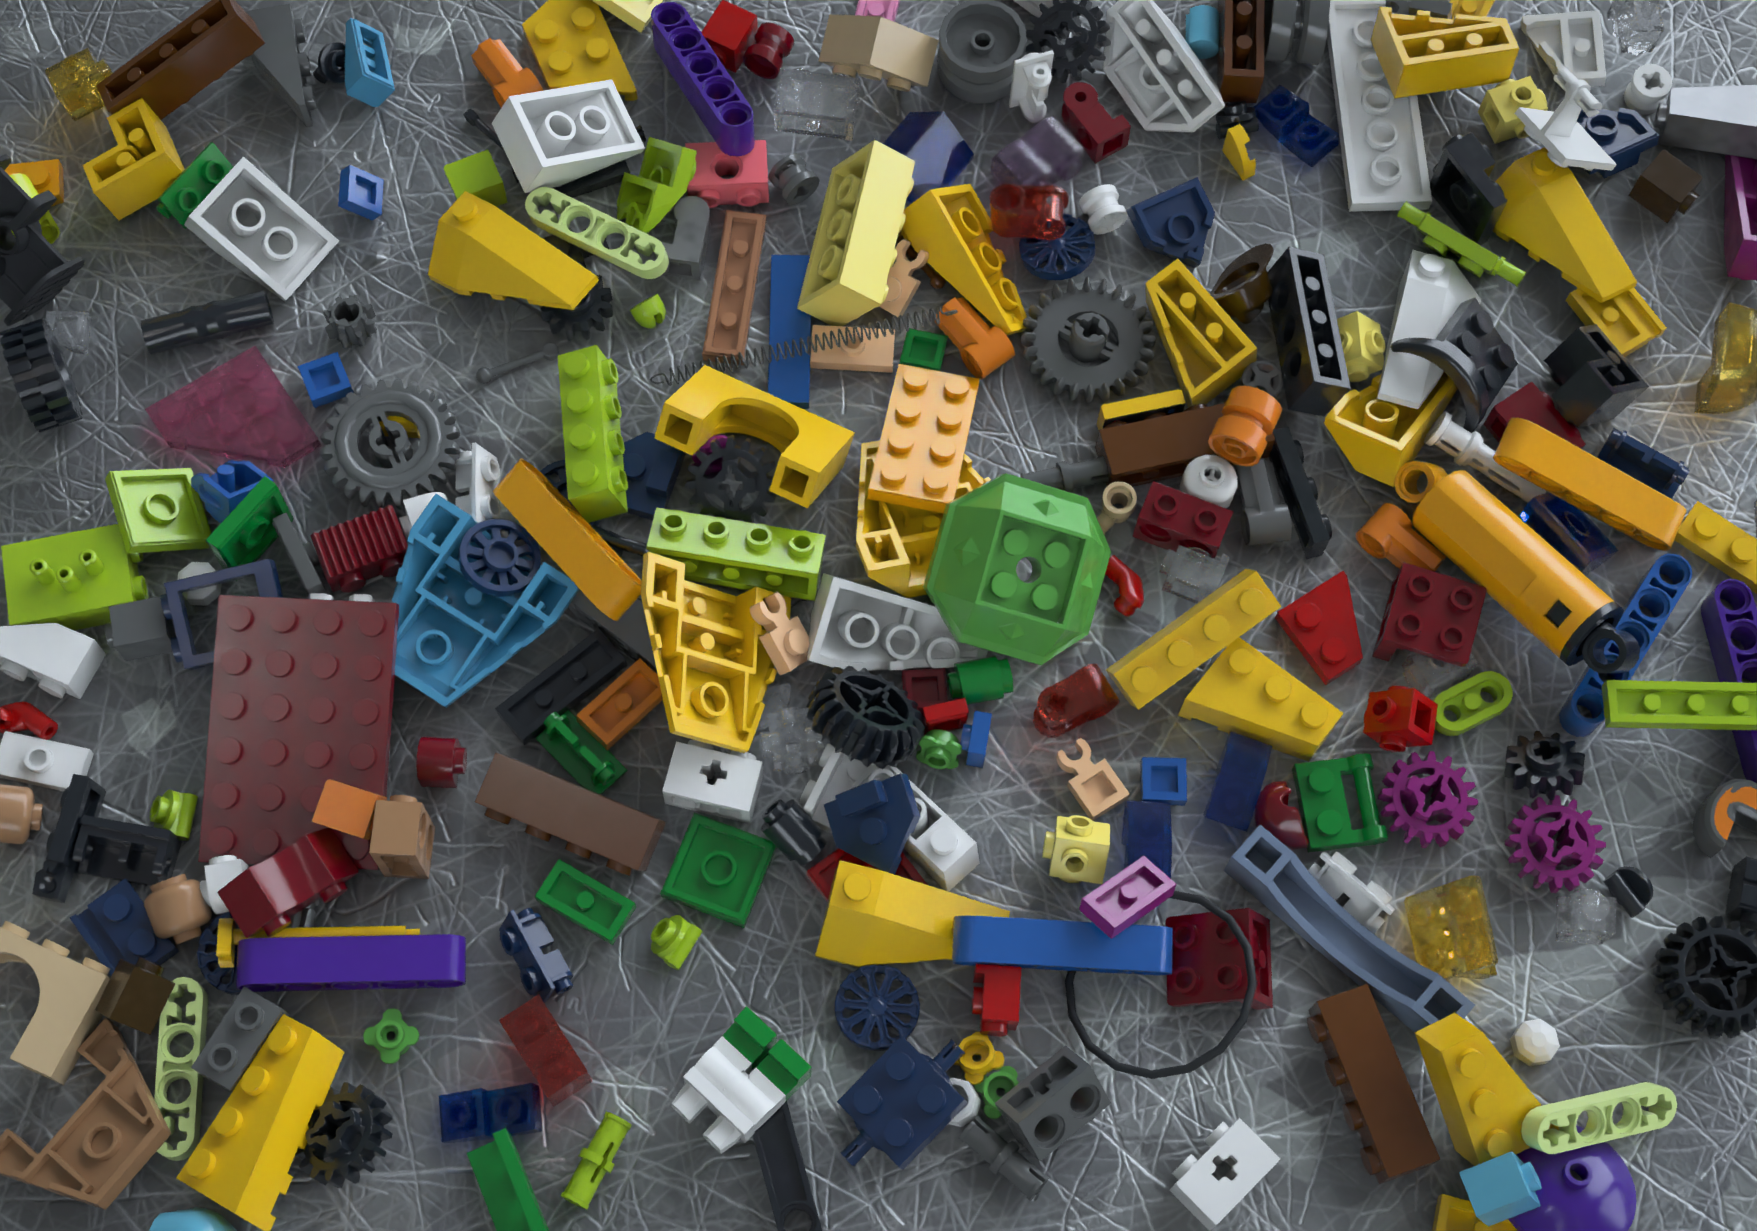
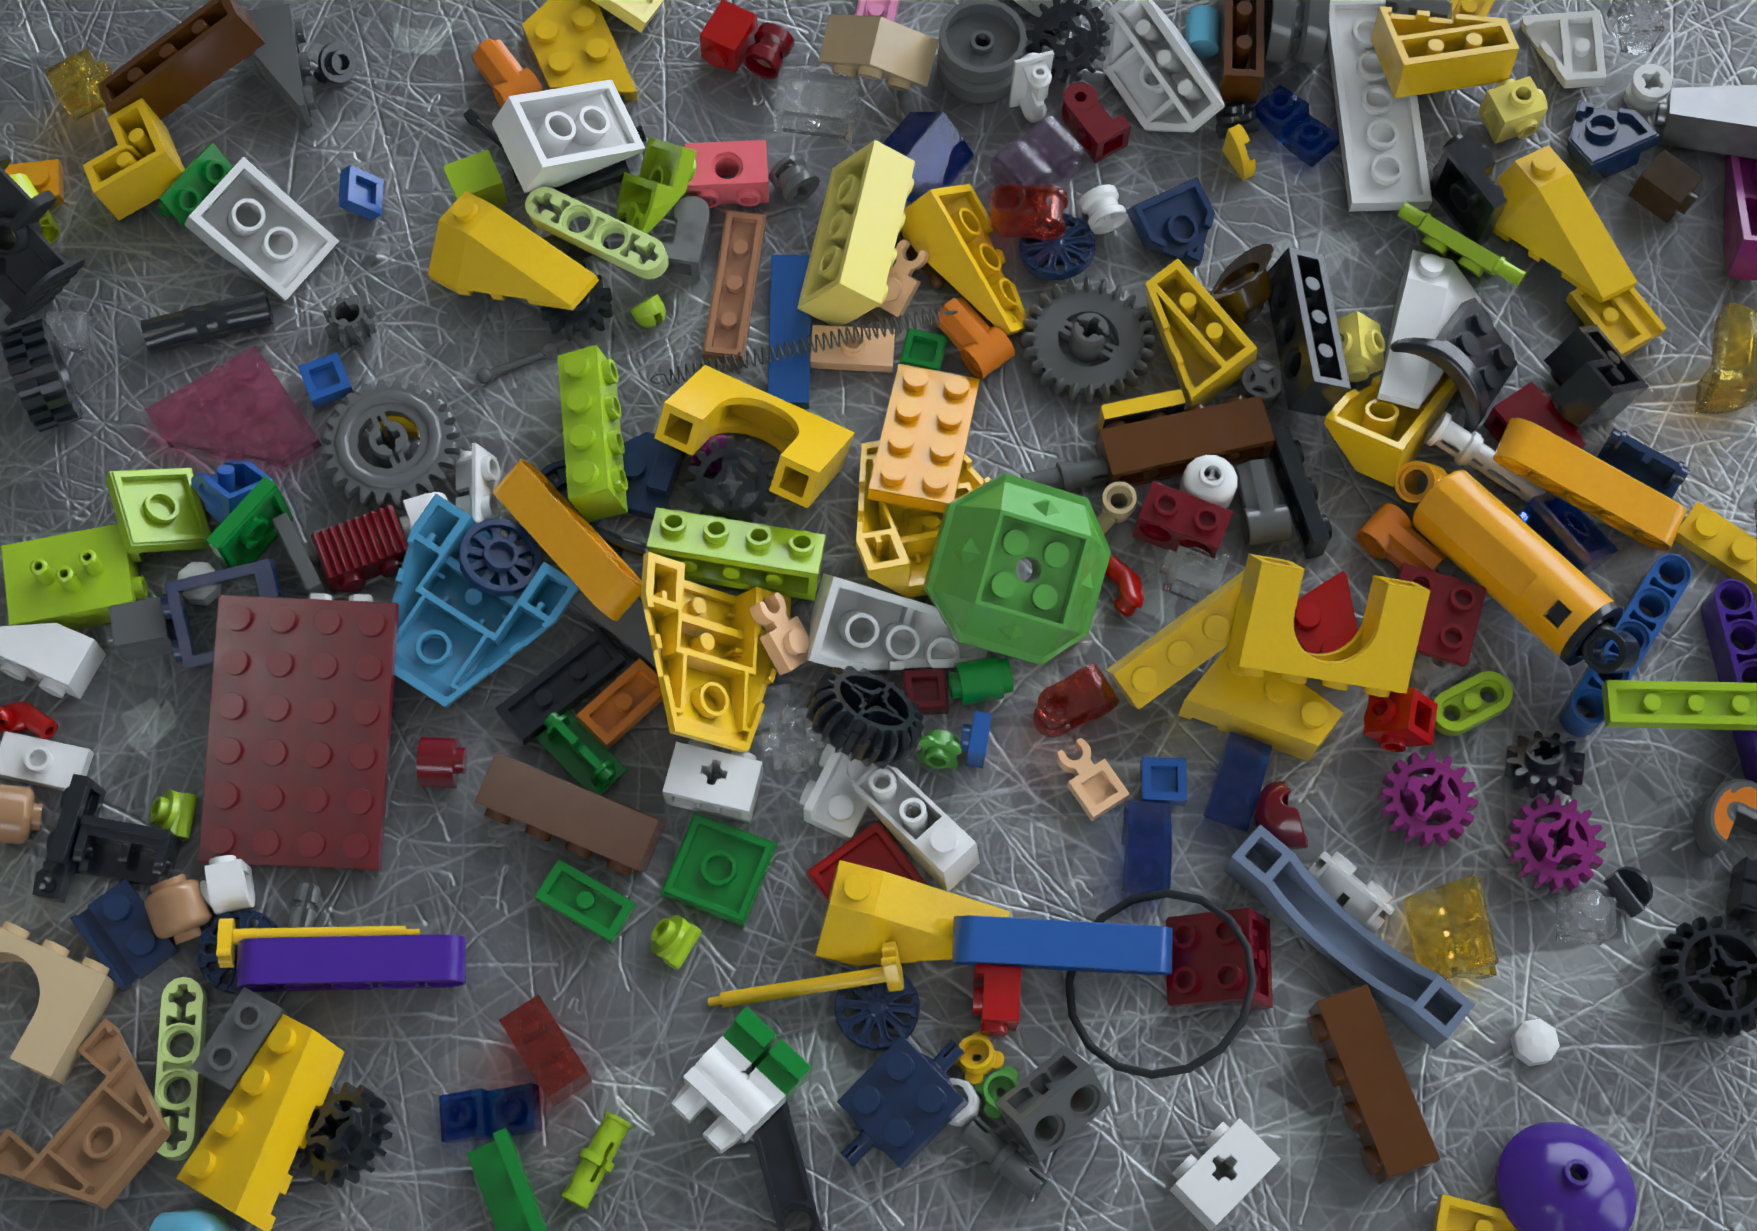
(136, 994): dark brown brick -> none
(288, 883): dark red brick -> none
(346, 809): orange panel -> none
(366, 68): dark azure slope -> none
(391, 1049): bright green plate -> none
(402, 838): medium nougat brick -> none
(523, 938): dark blue hinge -> none
(703, 79): dark purple beam -> none
(793, 831): black brick -> none
(875, 821): dark blue plate -> none
(890, 973): none -> yellow piece
(945, 716): red tile -> none
(1077, 849): light yellow brick -> none
(1127, 897): plate -> none
(1245, 423): orange wheel -> none
(1325, 806): green plate -> none
(1376, 657): none -> yellow arch
(1475, 1090): yellow wedge -> none
(1501, 1188): medium azure brick -> none
(1559, 130): white plate -> none
(1600, 1123): yellowish green beam -> none

